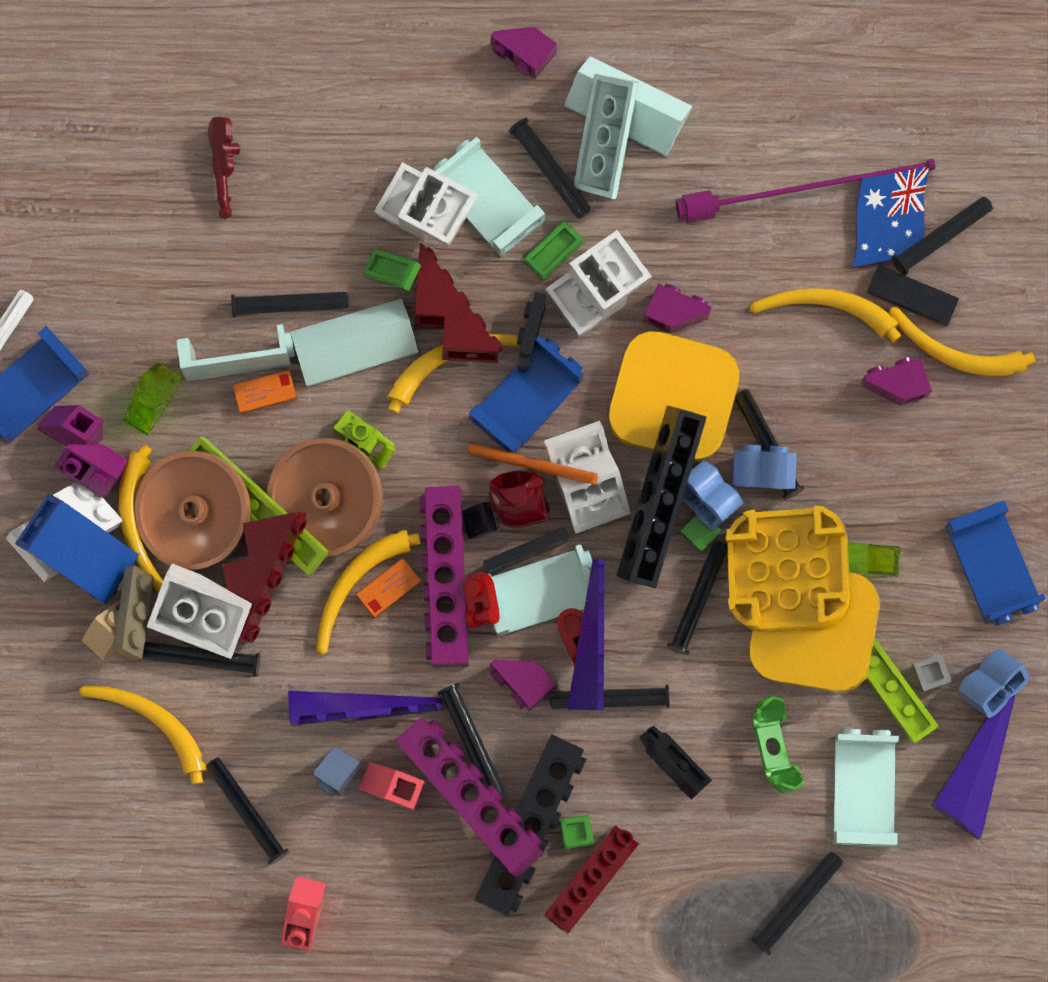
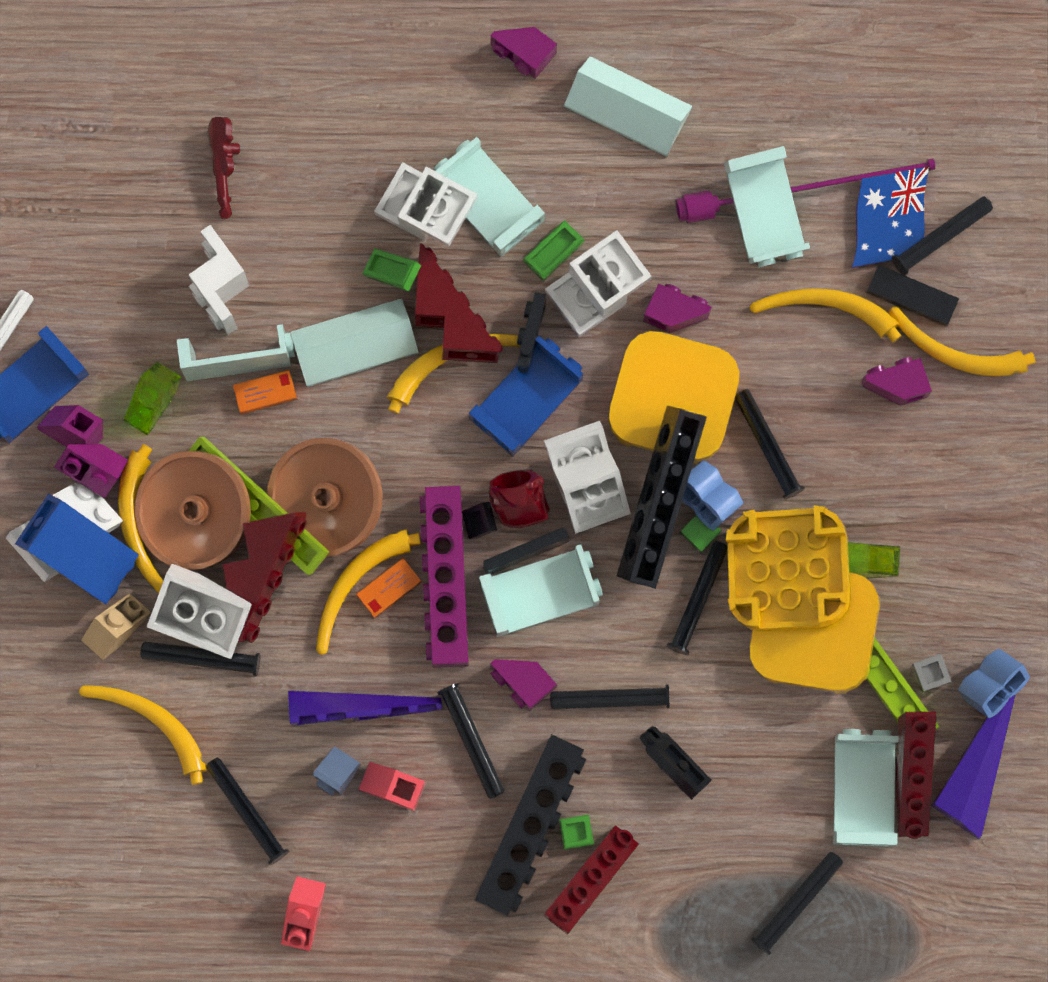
(133, 613): dark tan plate -> none
(217, 281): none -> white bracket
(288, 303): black axle -> none
(365, 438): lime piece -> none
(415, 744): magenta brick -> none
(477, 589): red plate -> none
(533, 463): orange axle -> none
(550, 168): black axle -> none
(569, 627): red plate -> none
(588, 672): dark purple wedge -> none
(605, 135): light aqua slope -> none
(764, 468): medium blue brick -> none
(765, 206): none -> light aqua panel
(766, 723): bright green piece -> none
(915, 772): none -> dark red slope
(993, 564): blue panel -> none

